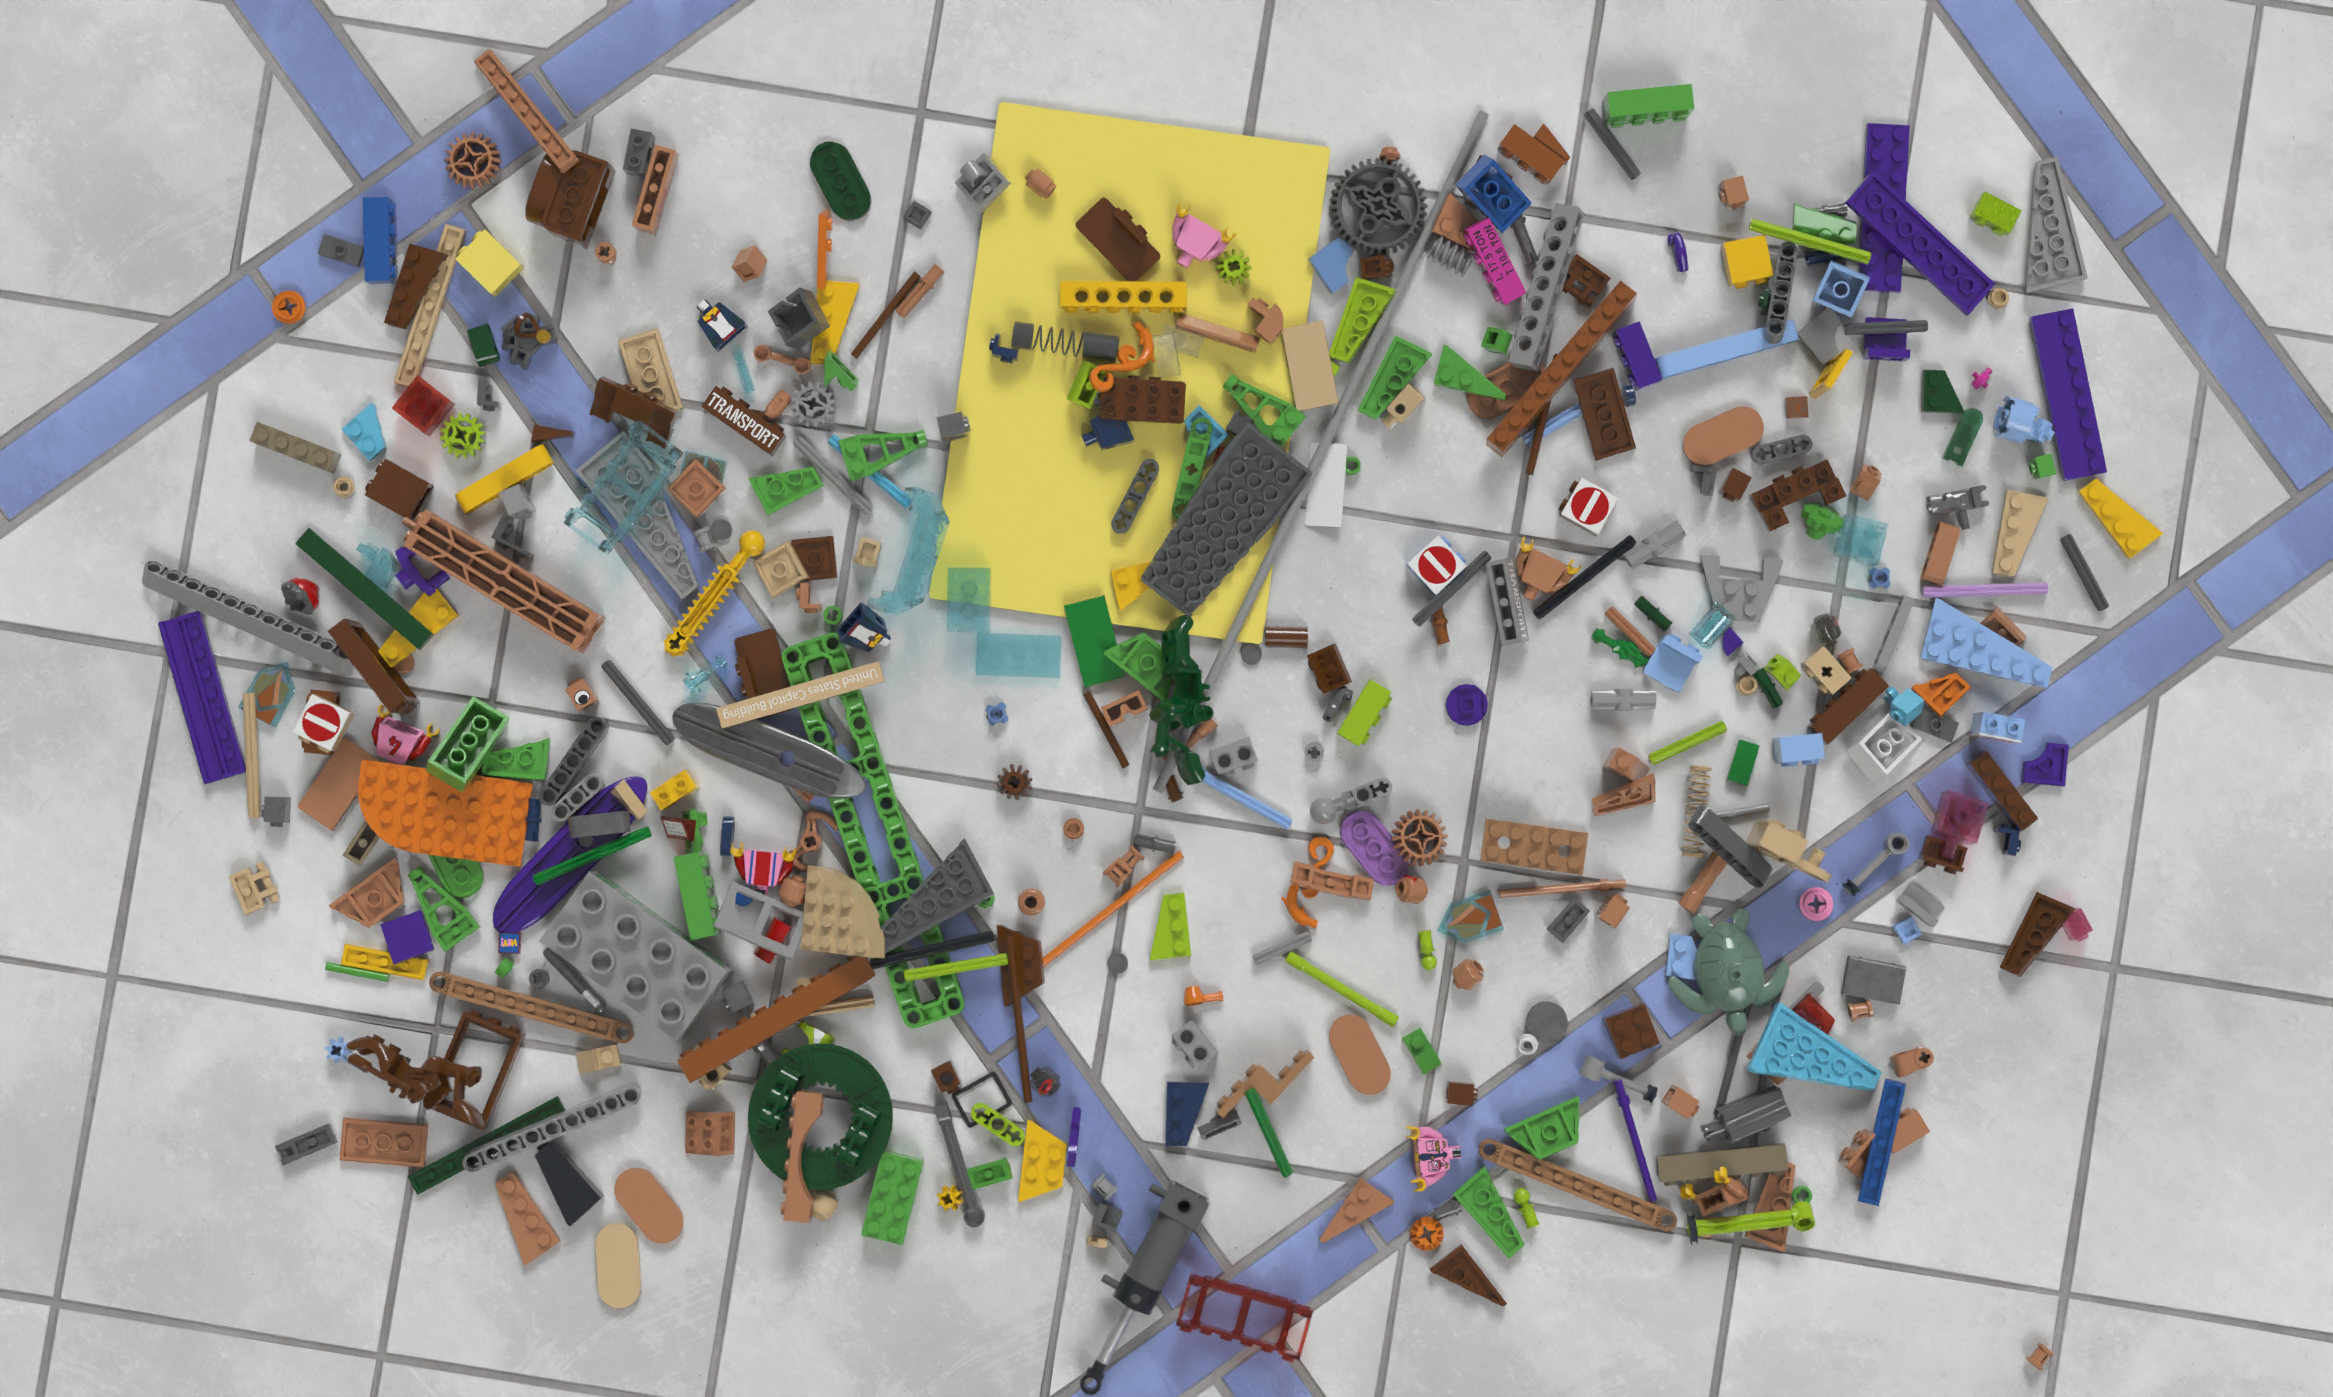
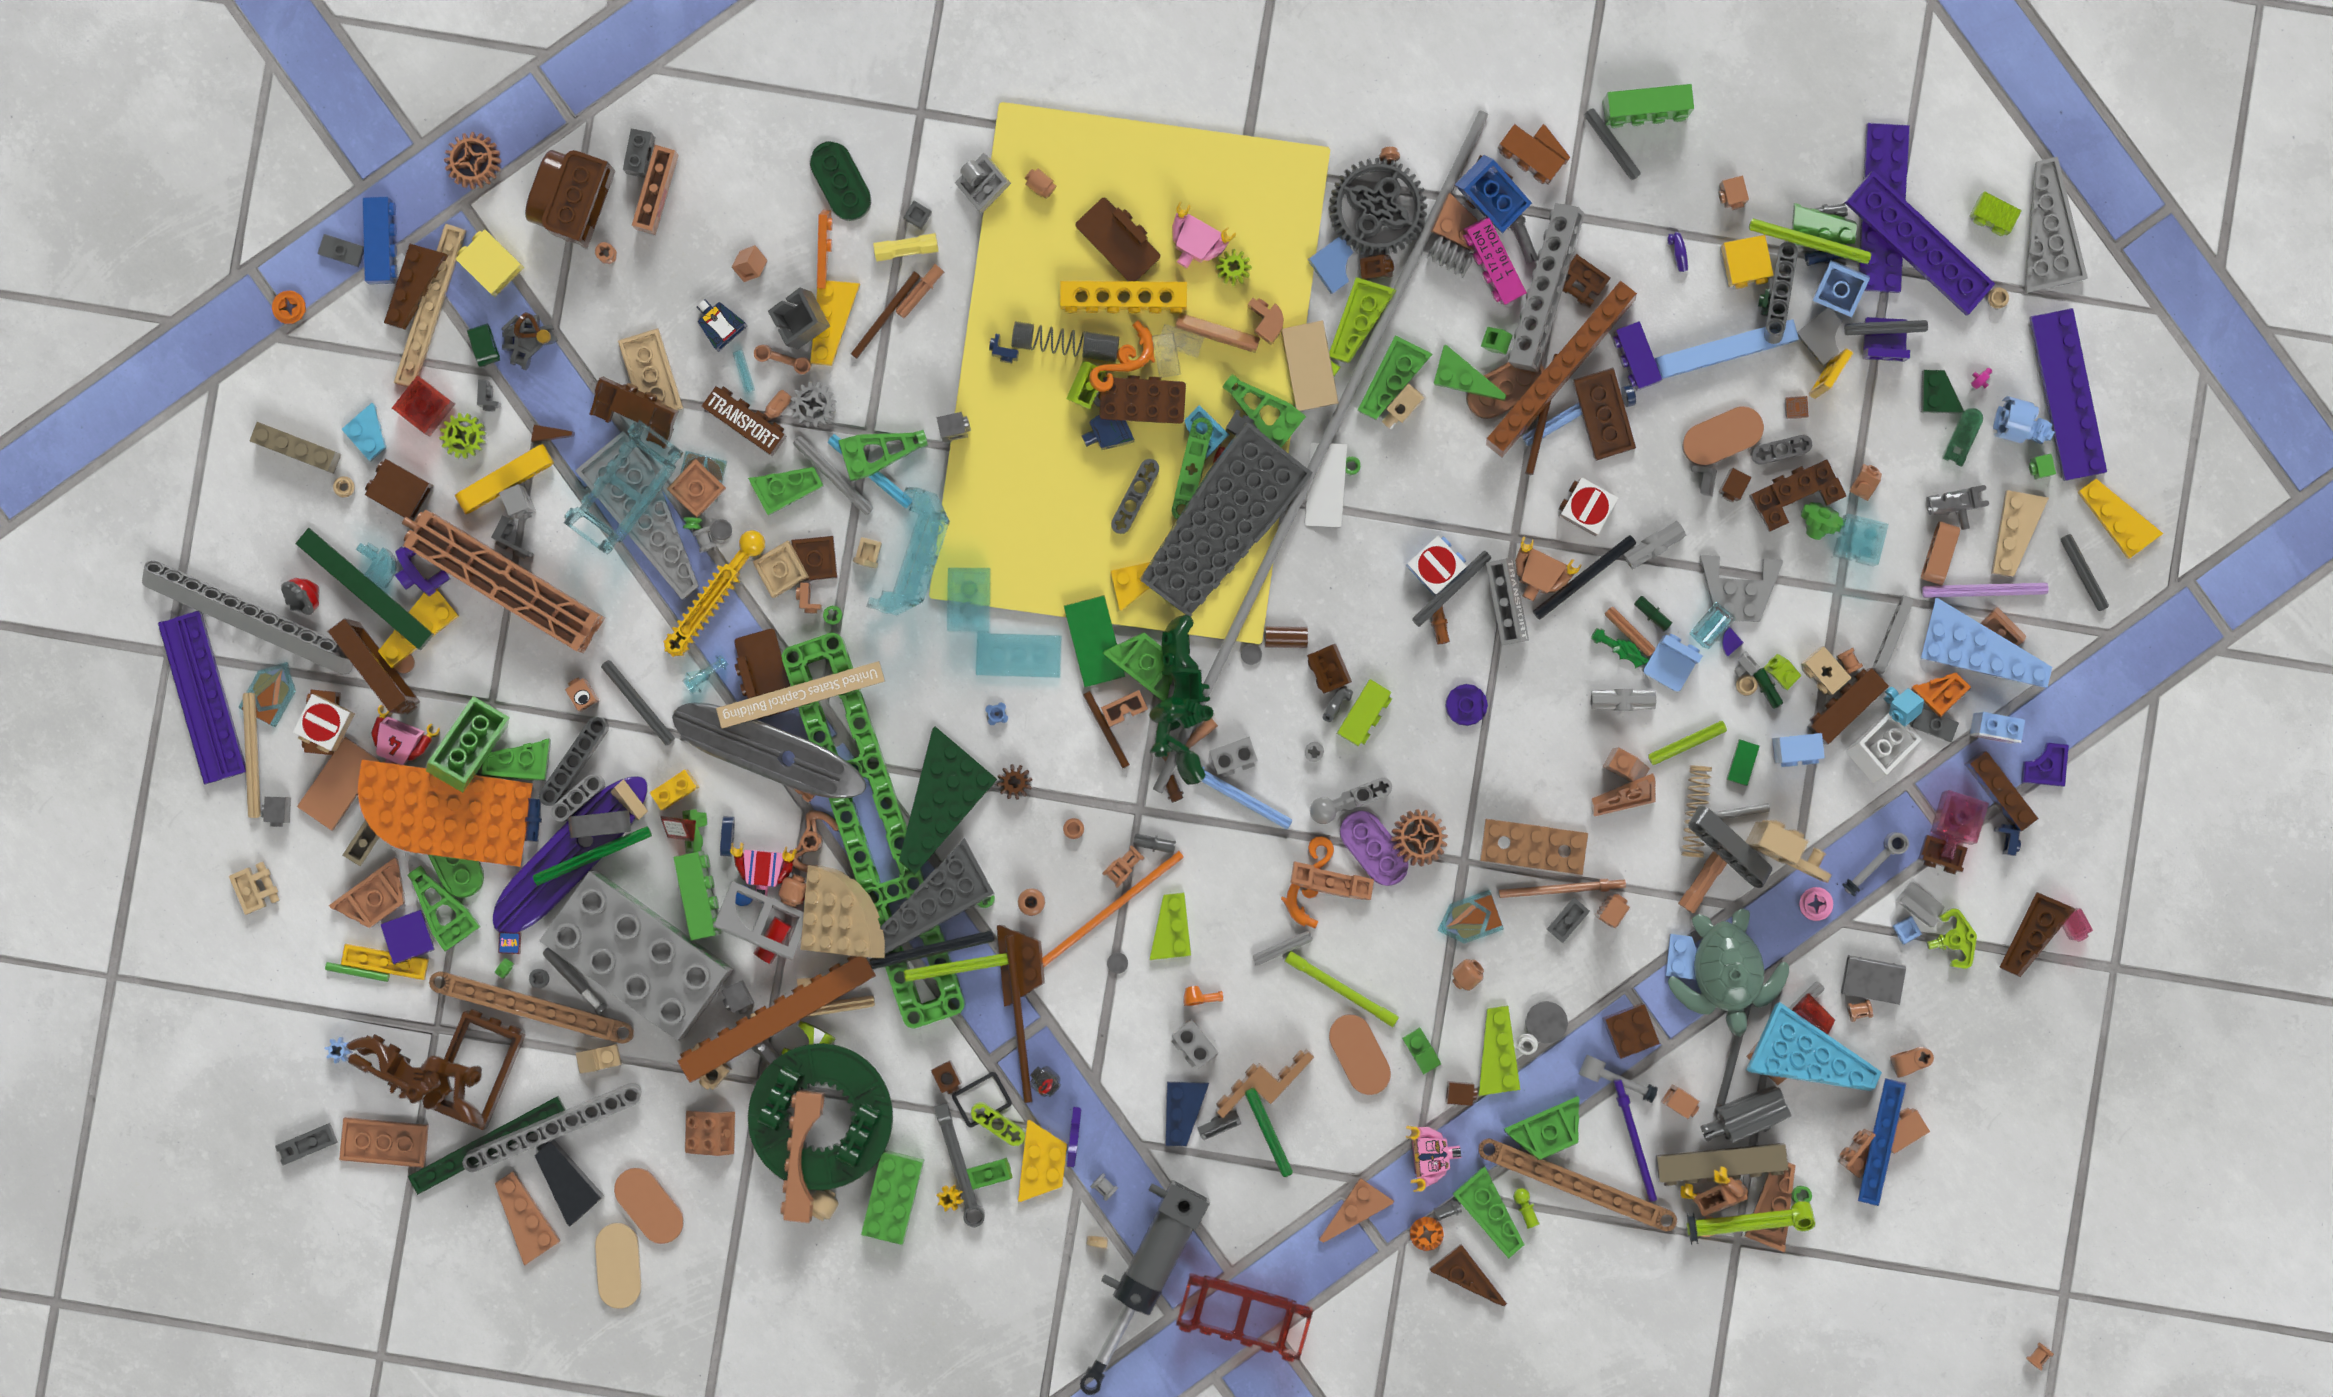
(526, 111): nougat tile -> none
(692, 523): none -> bright green bush
(835, 368): bright green slope -> none
(863, 629): dark blue torso -> none
(919, 245): none -> light yellow axle
(945, 794): none -> dark green wing
(1107, 1217): dark grey panel -> none
(1411, 889): nougat head -> none
(1428, 961): lime pin -> none
(1499, 1061): none -> lime wing
(1826, 629): clear smoke head -> none
(1884, 582): medium blue plate -> none
(1961, 937): none -> lime piece

